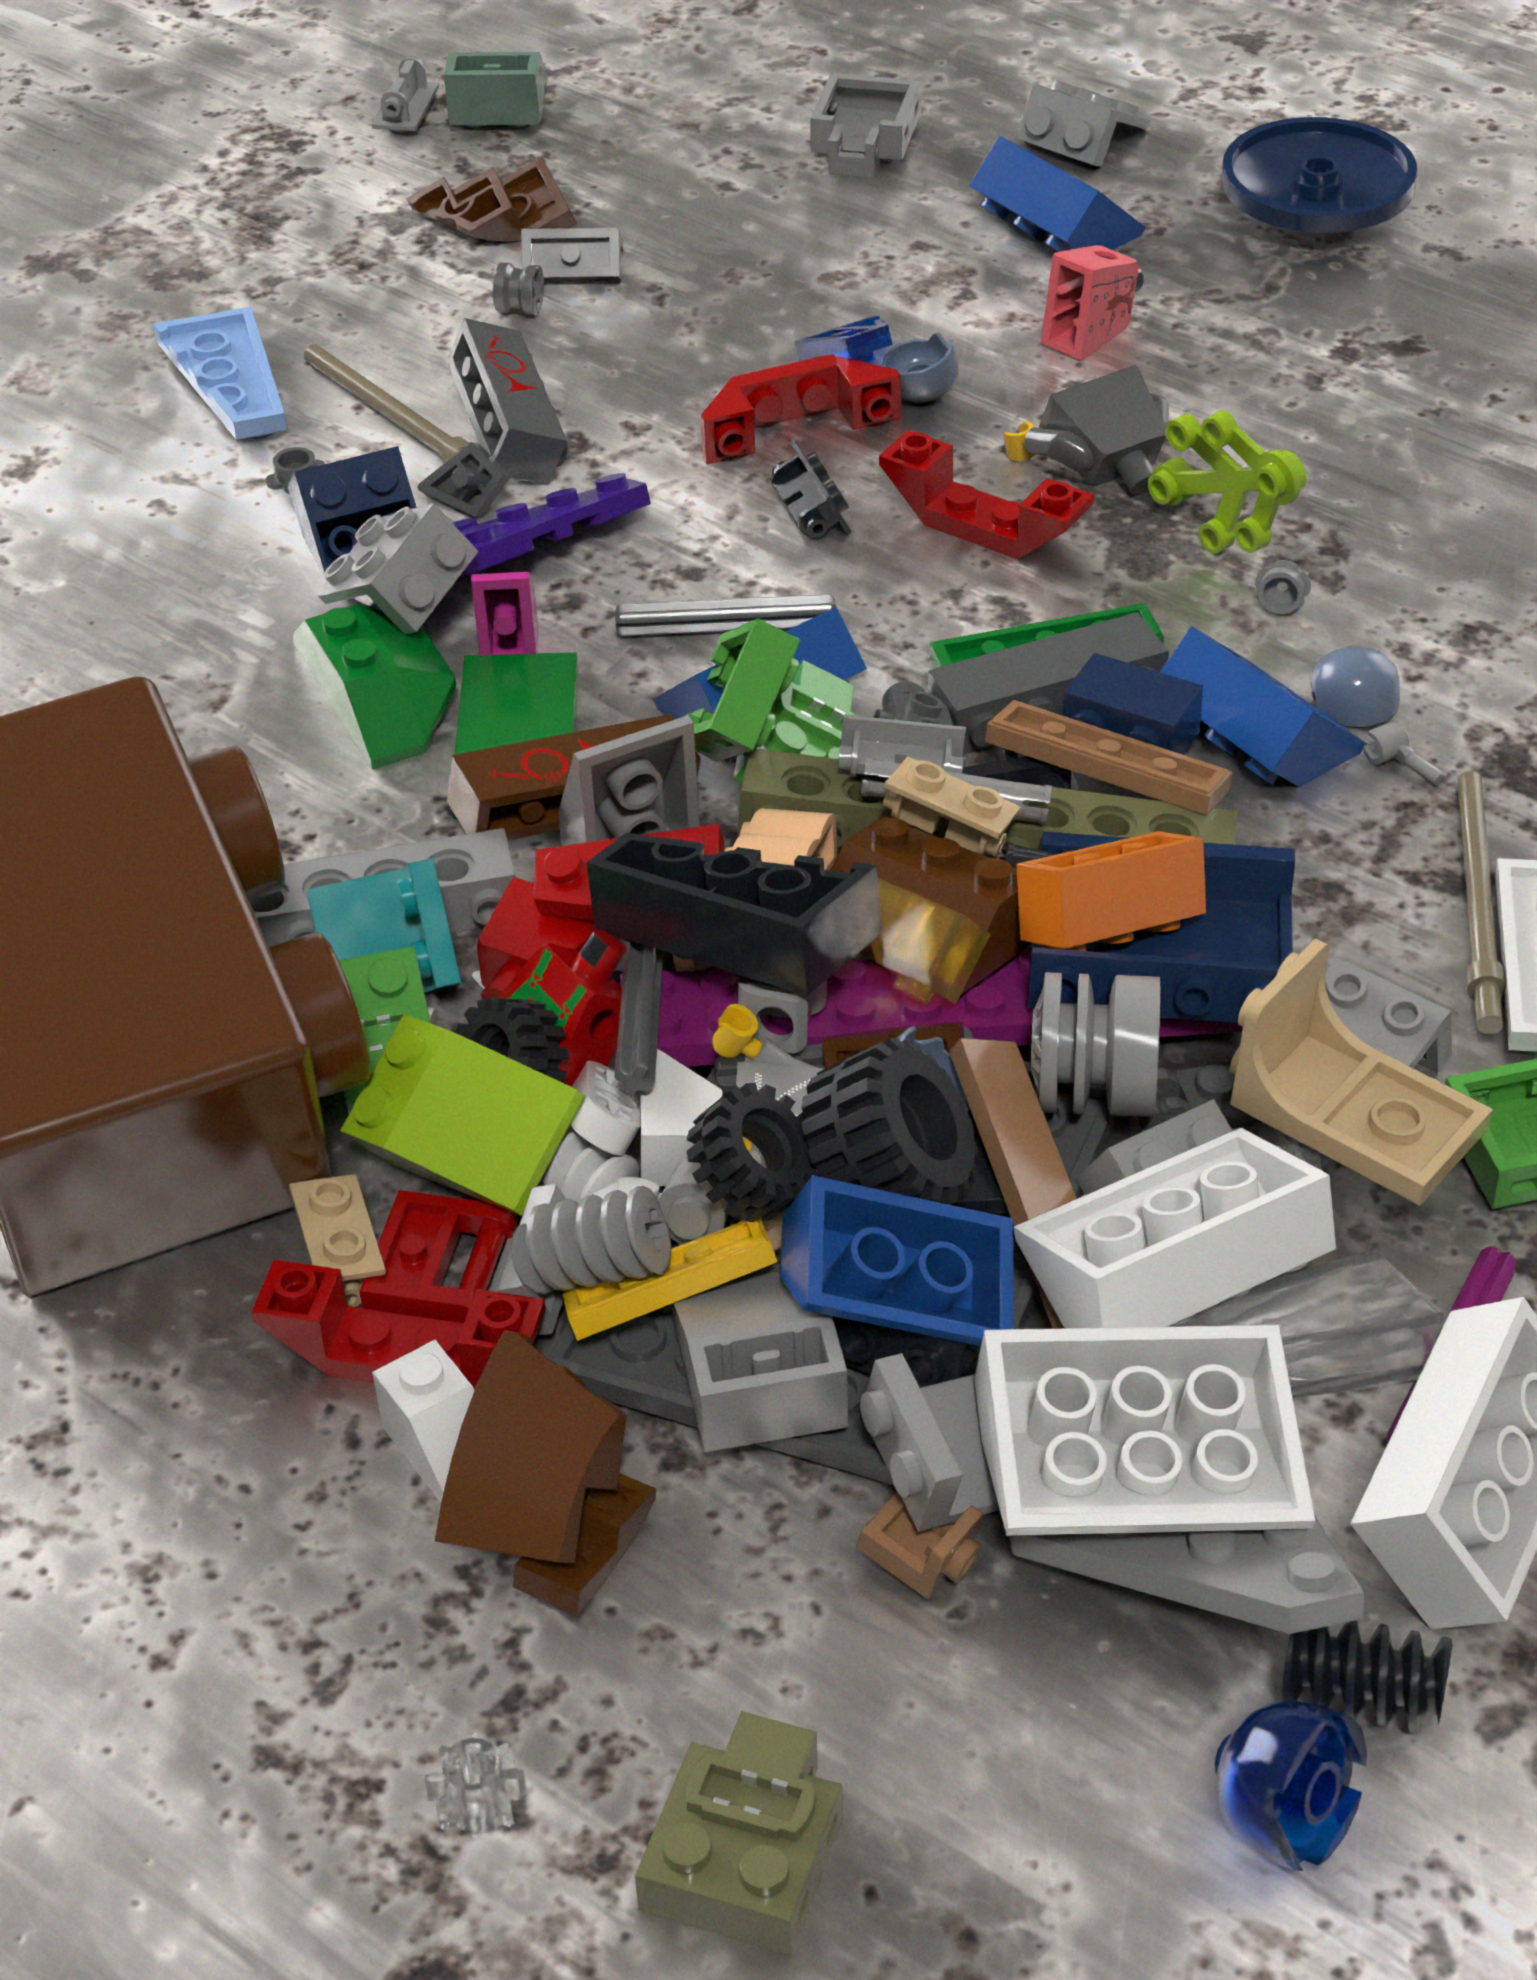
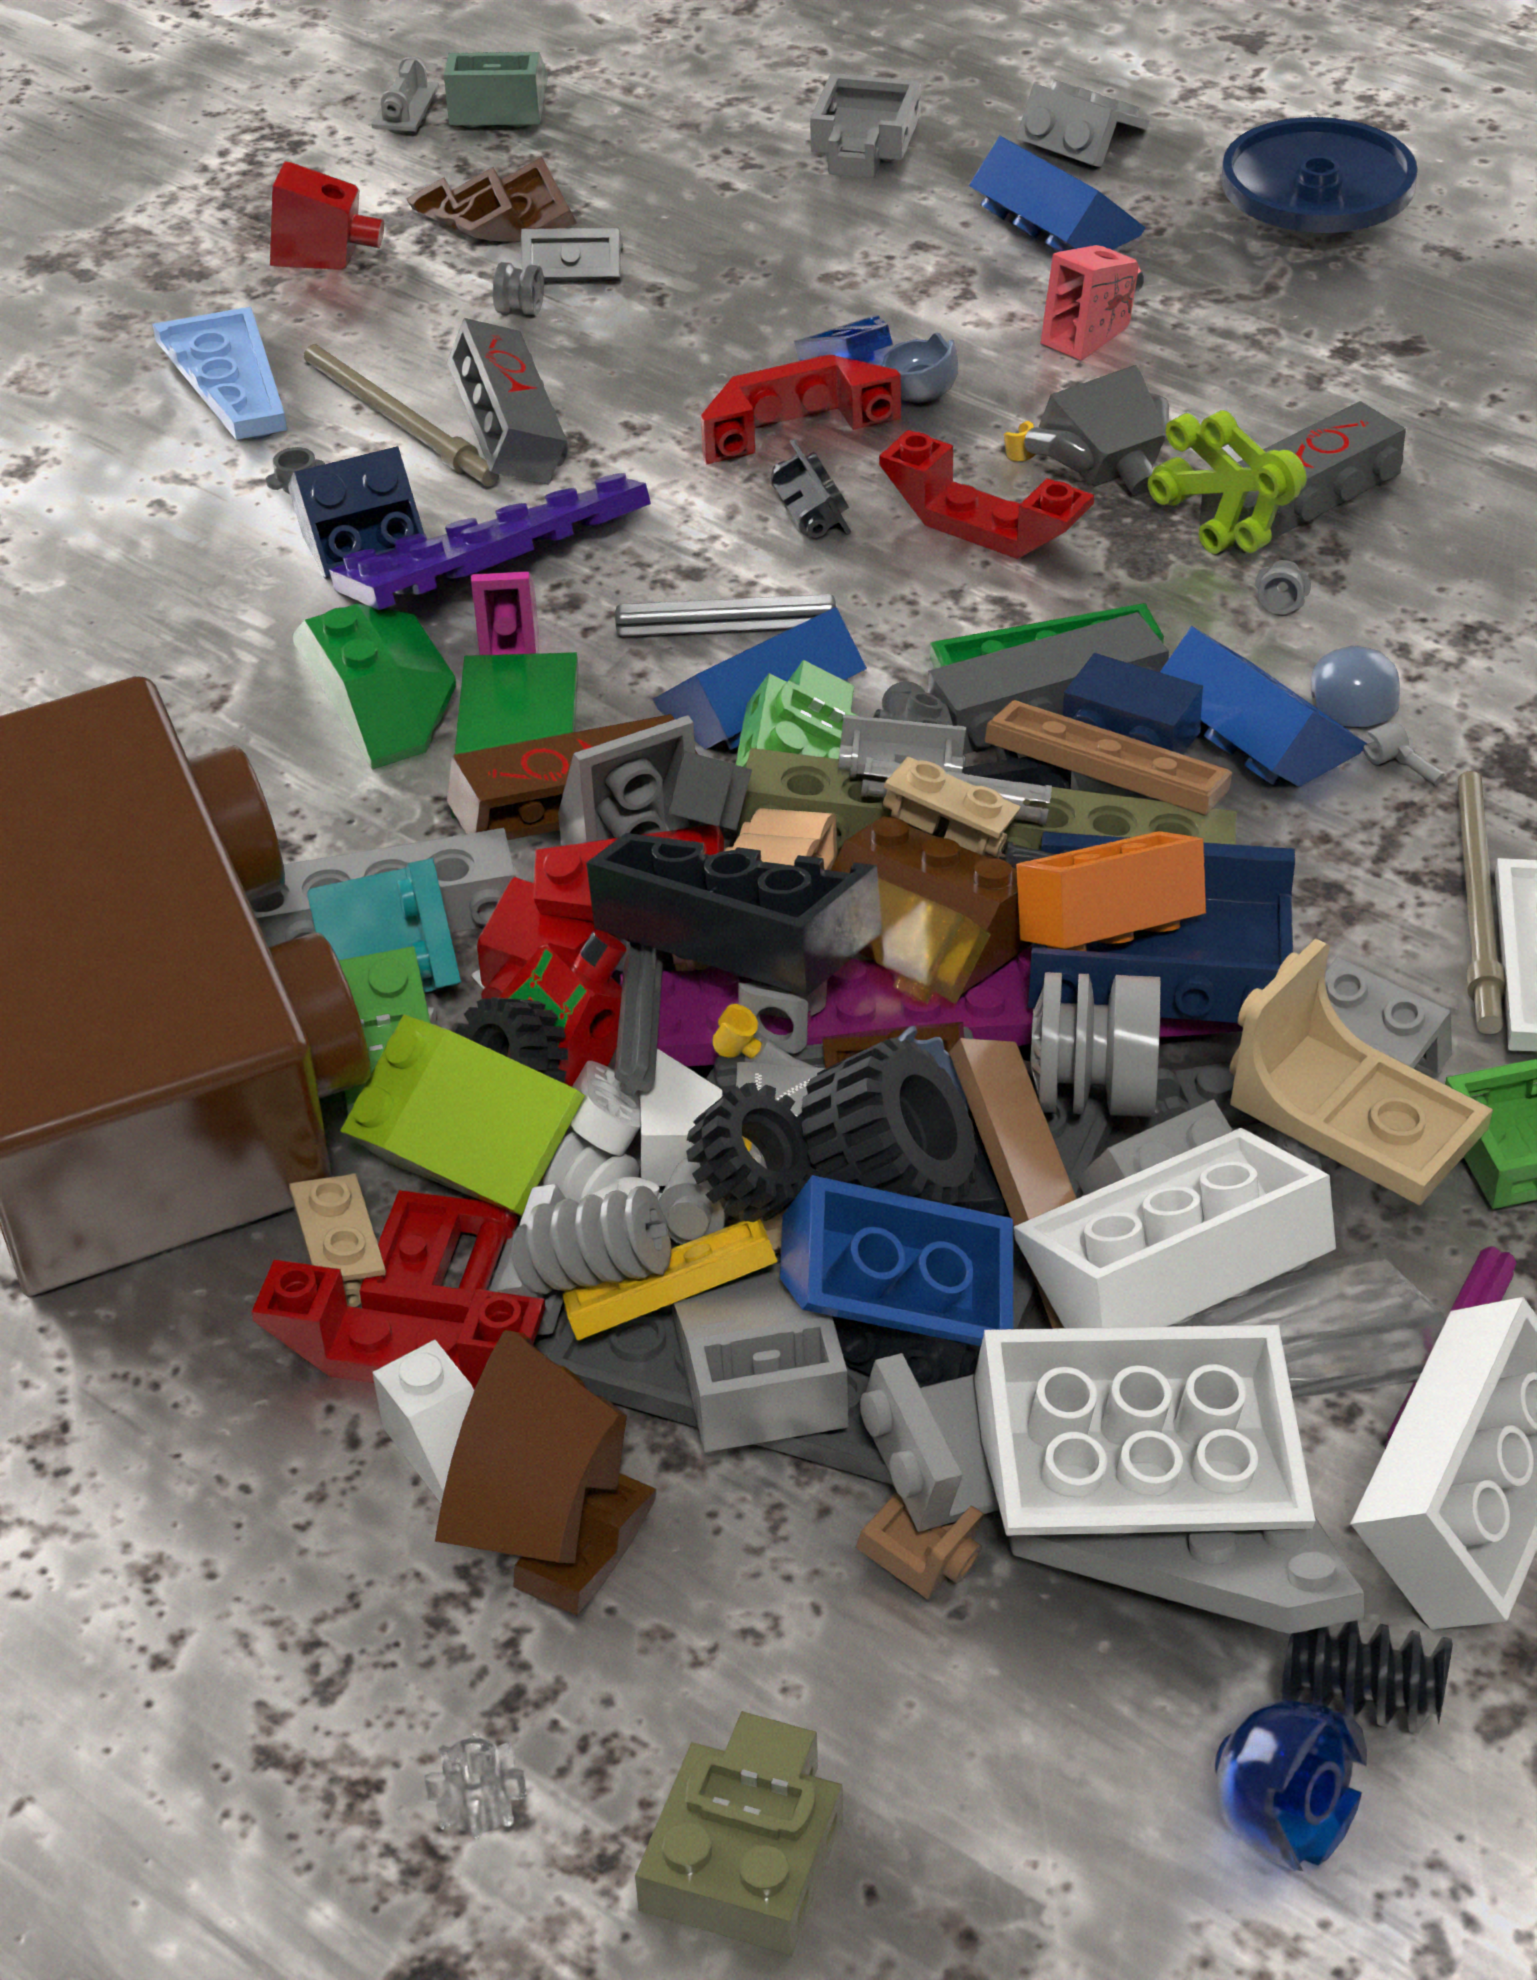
(317, 220): none -> red torso
(401, 564): light grey bracket -> none
(467, 480): dark grey piece -> none
(709, 790): none -> dark grey slope
(752, 669): bright green piece -> none
(1340, 461): none -> dark grey brick

